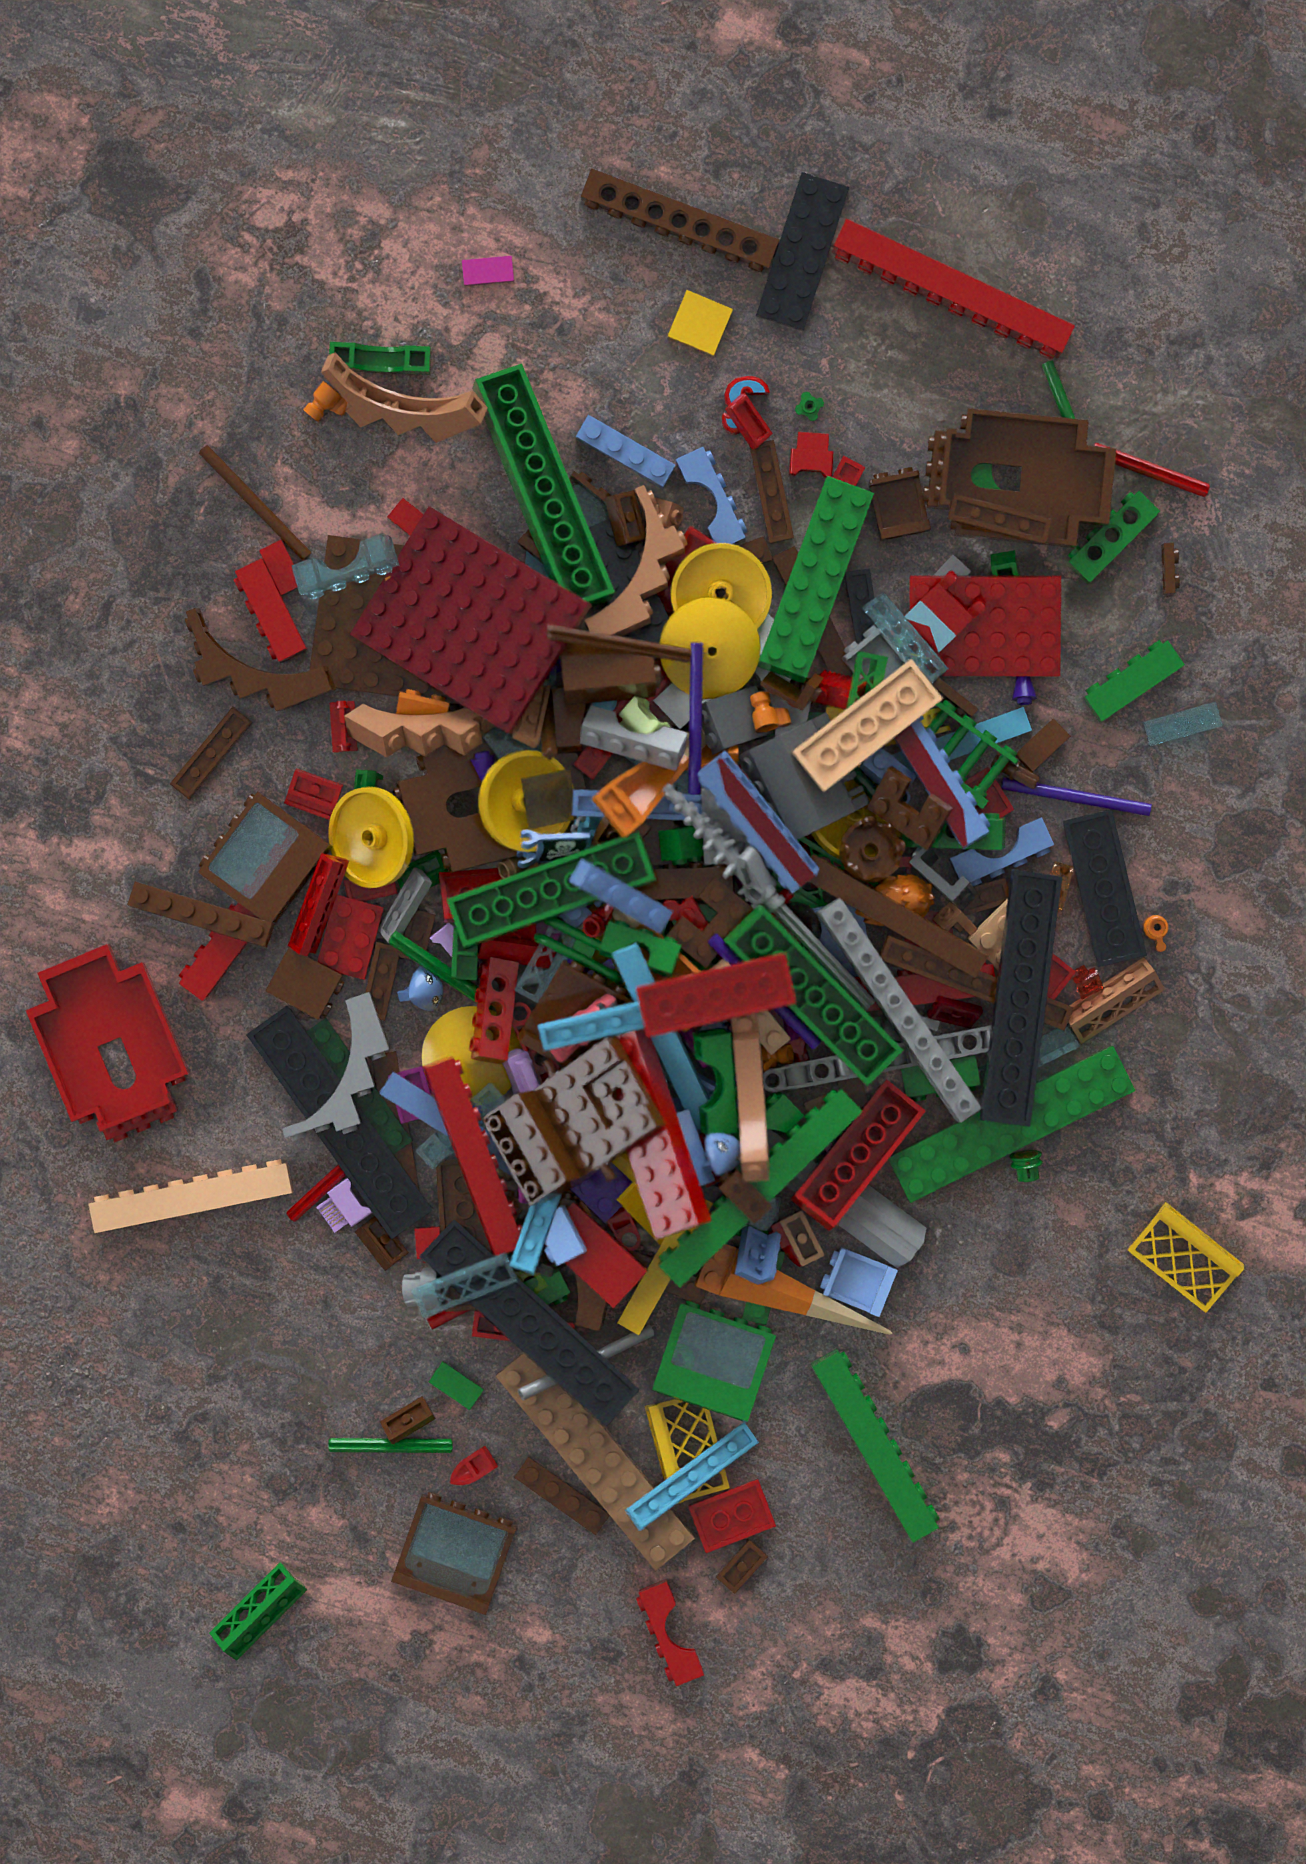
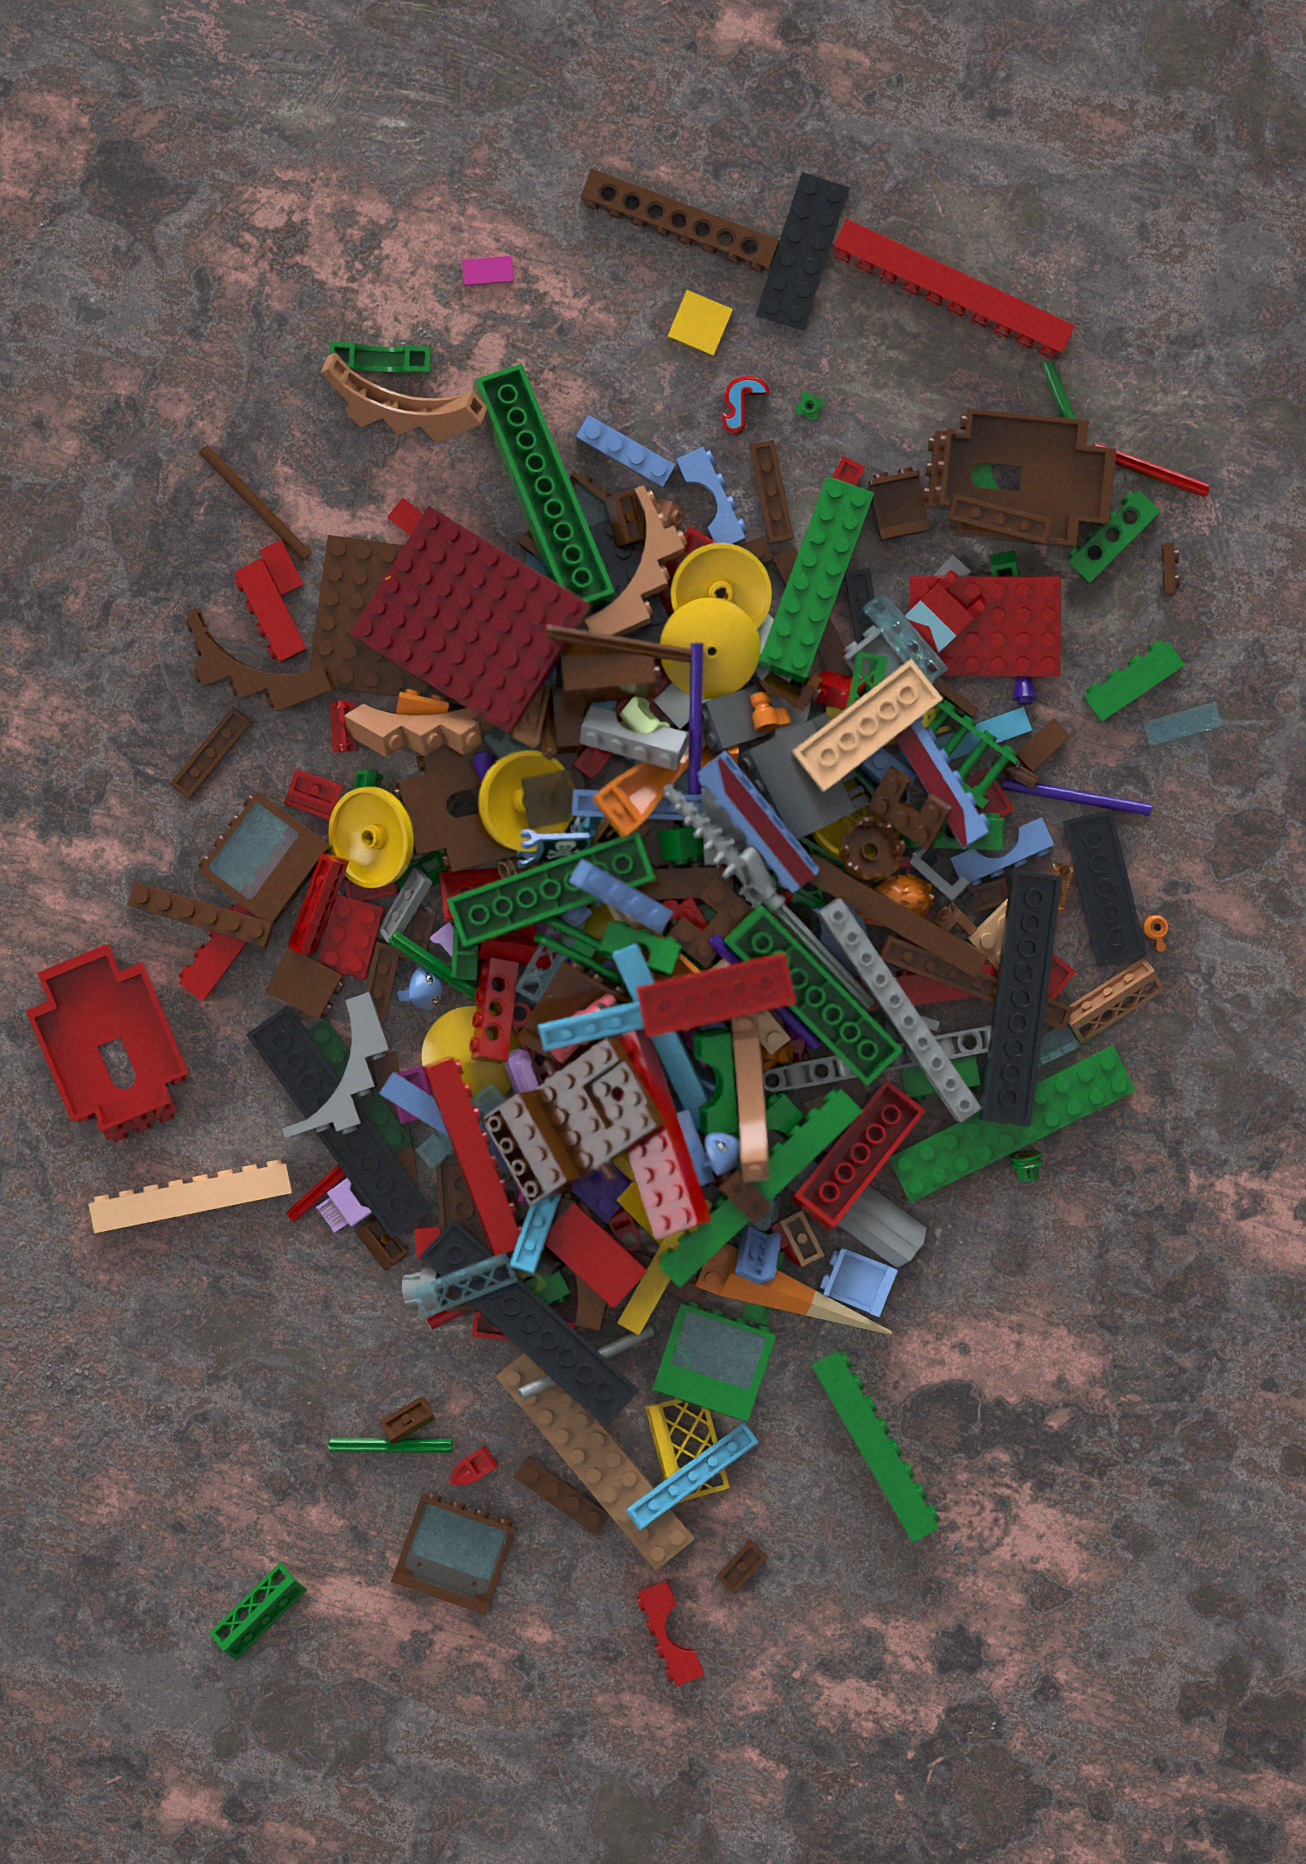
(325, 399): orange piece -> none
(374, 556): clear light blue arch -> none
(456, 1385): green tile -> none
(563, 1238): light blue slope -> none
(598, 920): red animal -> none
(731, 1515): red plate -> none
(748, 421): red tile -> none
(811, 454): red piece -> none
(956, 1009): dark red tile -> none
(1087, 981): clear red tile -> none
(1200, 1241): yellow fence -> none

